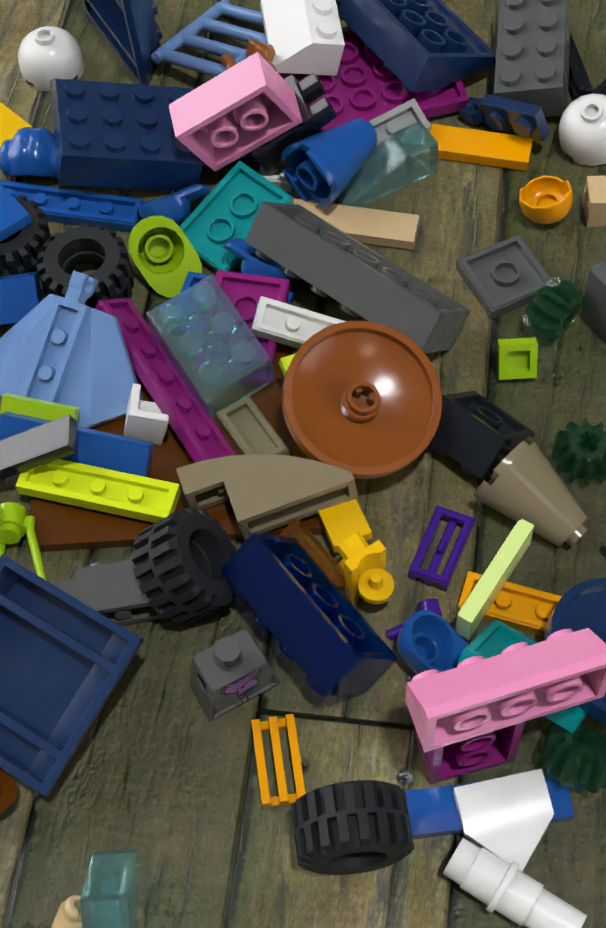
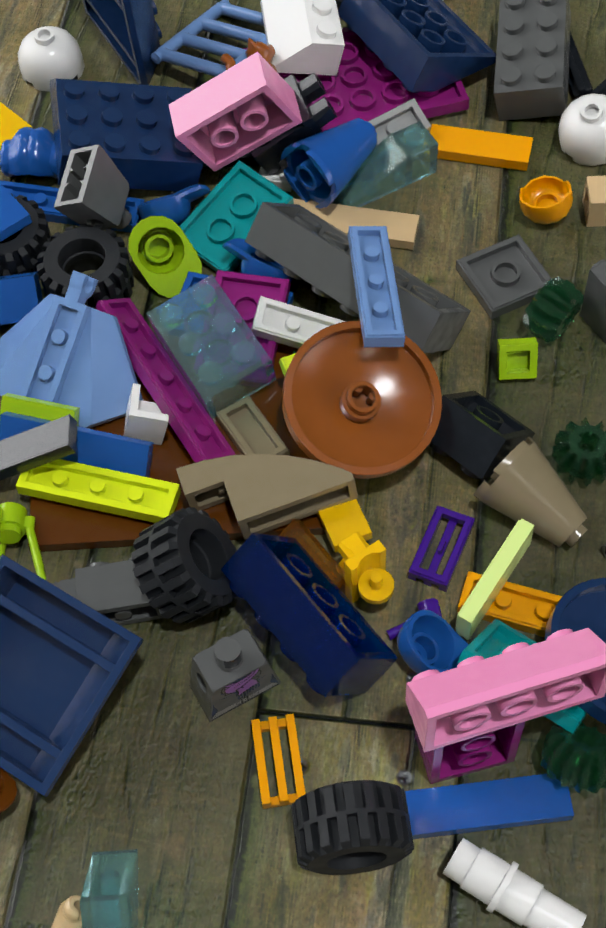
(93, 190): none -> dark grey torso
(375, 287): none -> medium blue tile
(506, 116): dark blue hinge -> none
(506, 814): white slope -> none

